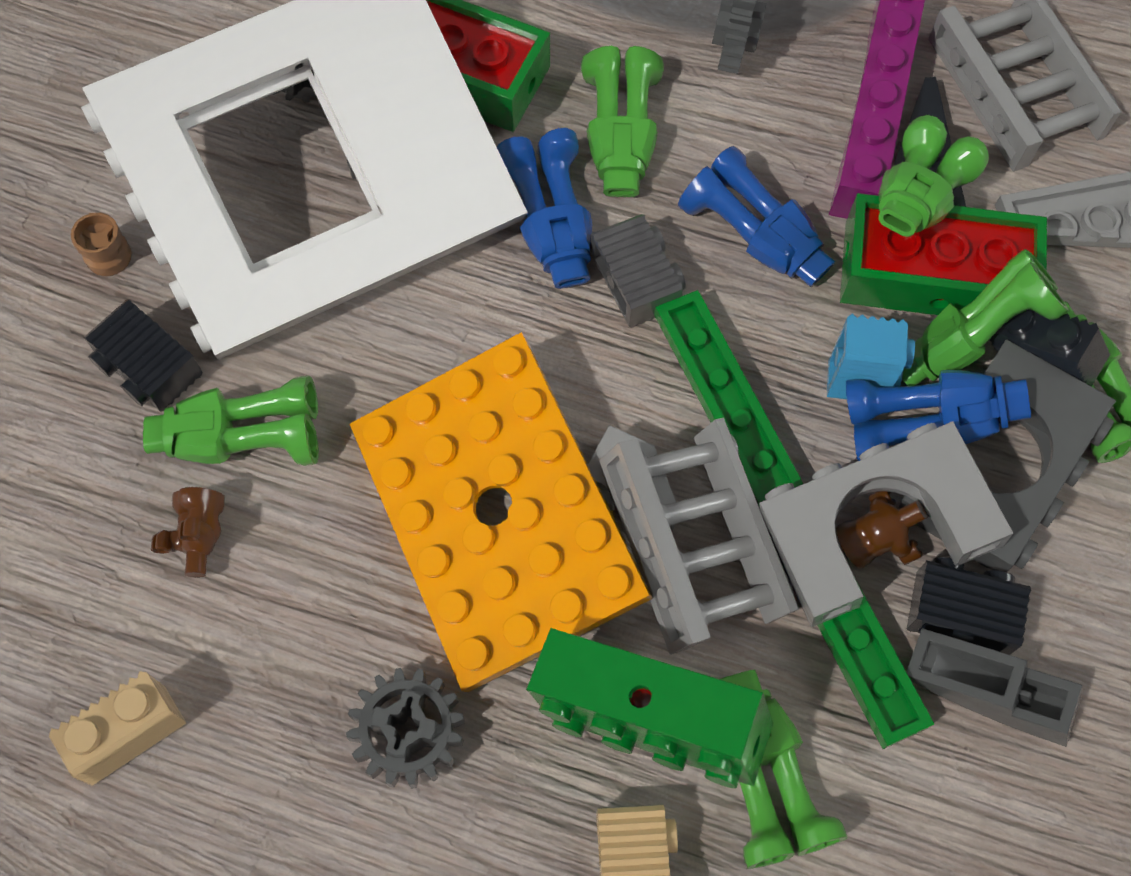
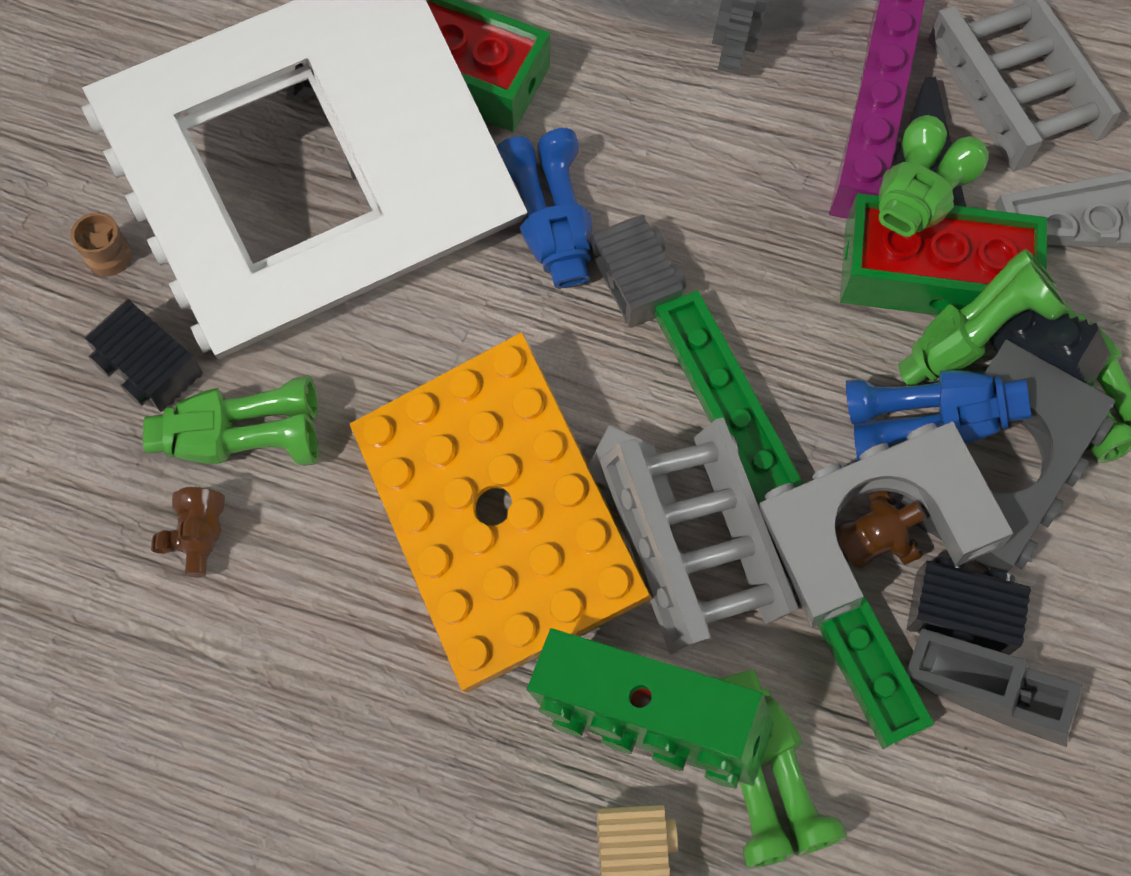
(116, 729): tan brick -> none
(400, 750): dark grey gear -> none
(622, 143): bright green piece -> none
(782, 240): blue piece -> none
(869, 352): dark azure brick -> none

